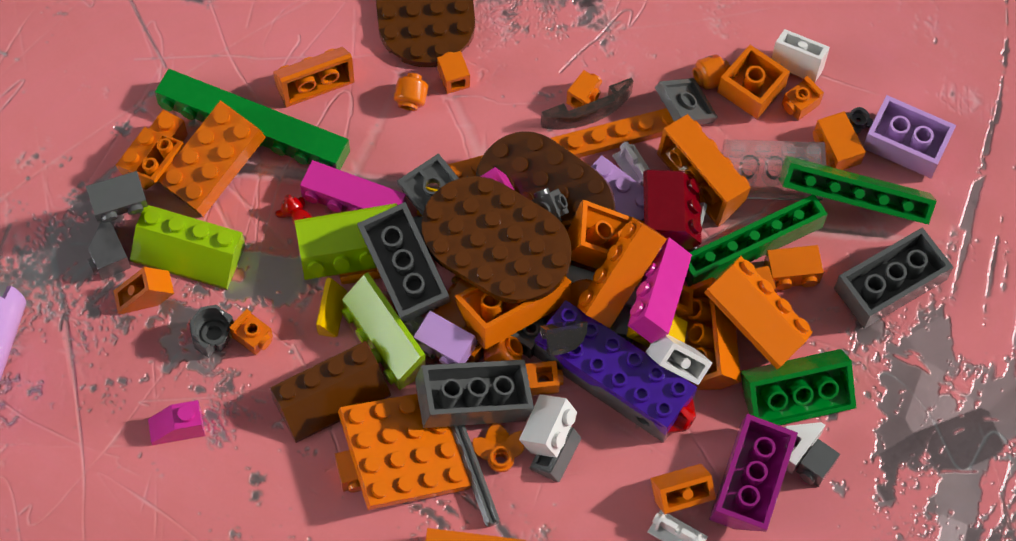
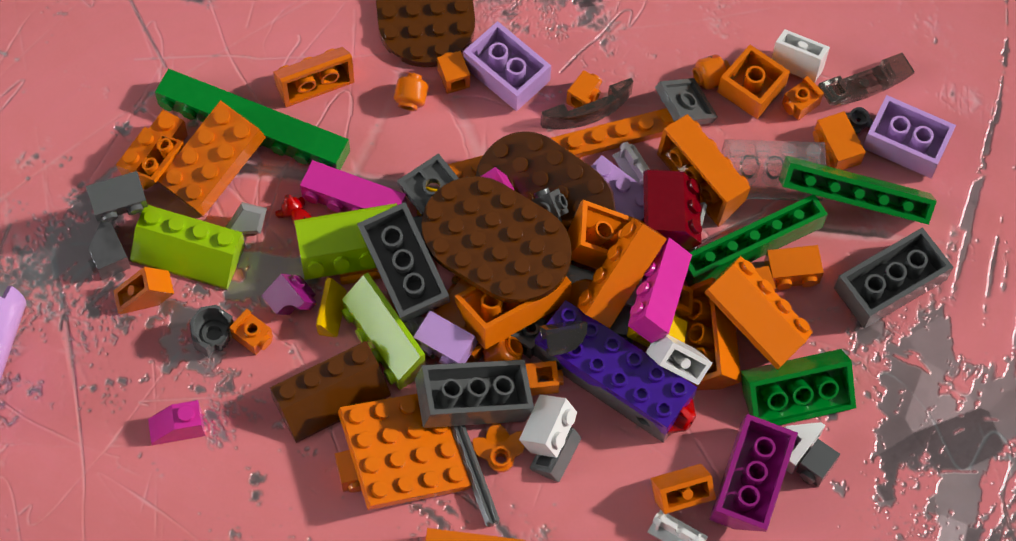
(248, 219): none -> light grey piece
(288, 294): none -> magenta brick
(507, 66): none -> lavender brick
(867, 83): none -> clear smoke slope

